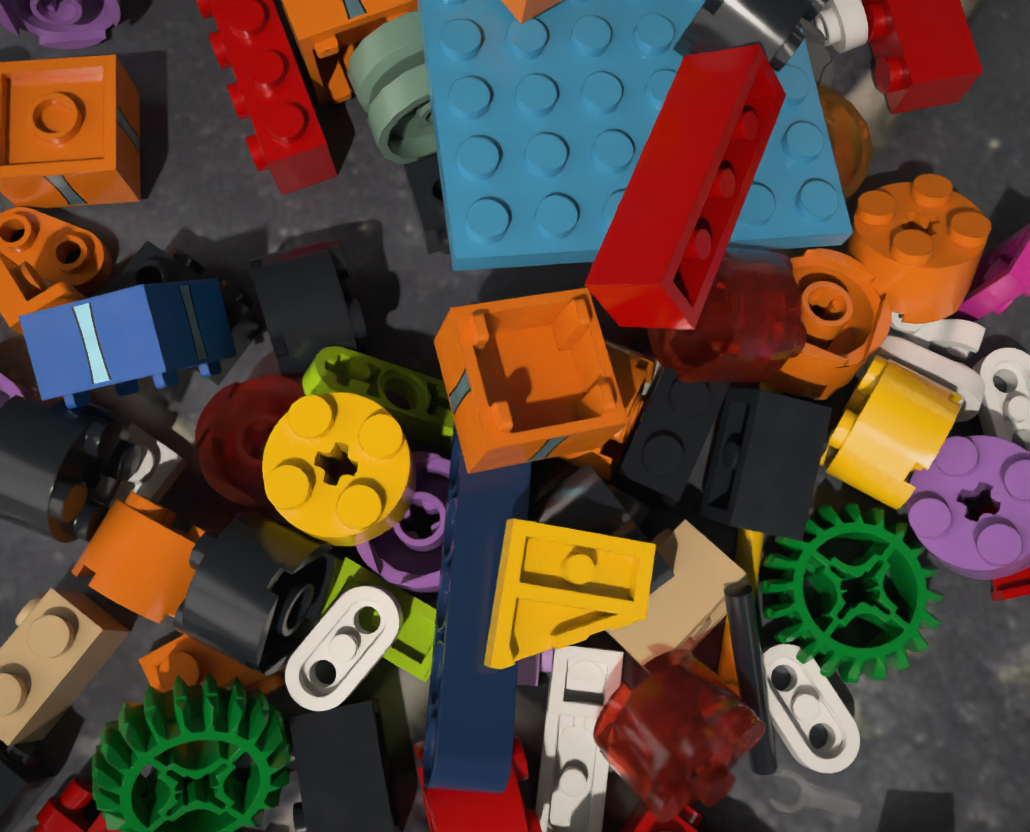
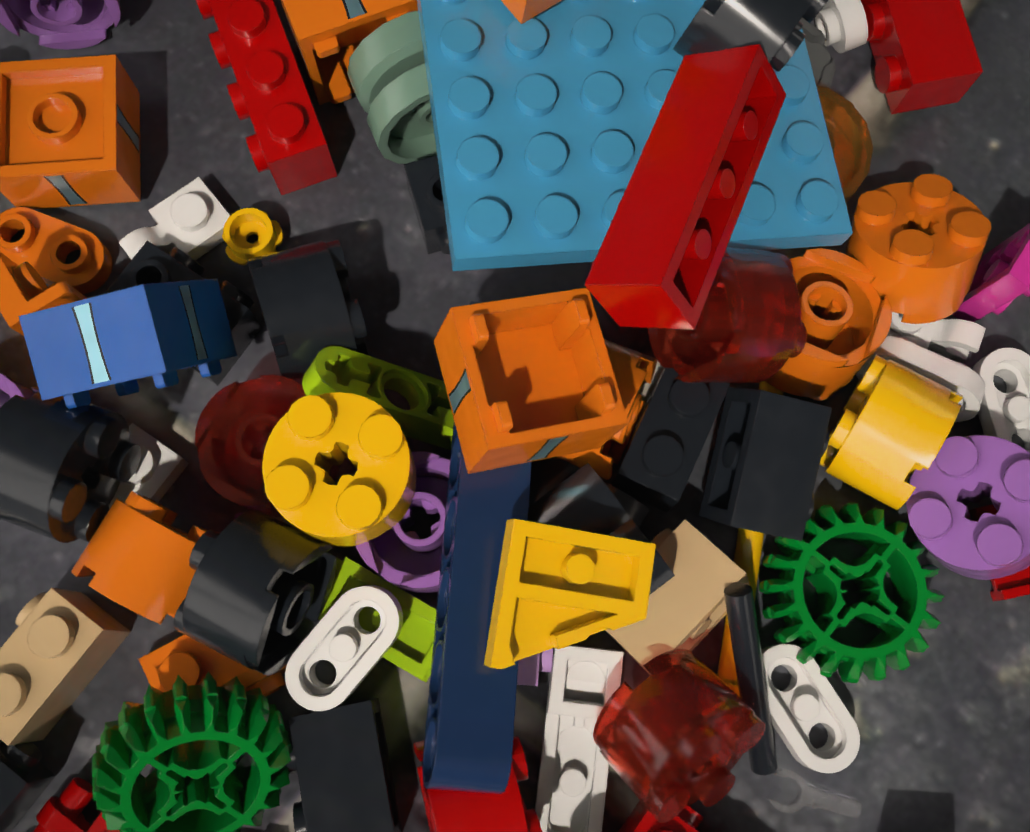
(185, 220): none -> white plate
(246, 223): none -> yellow plate

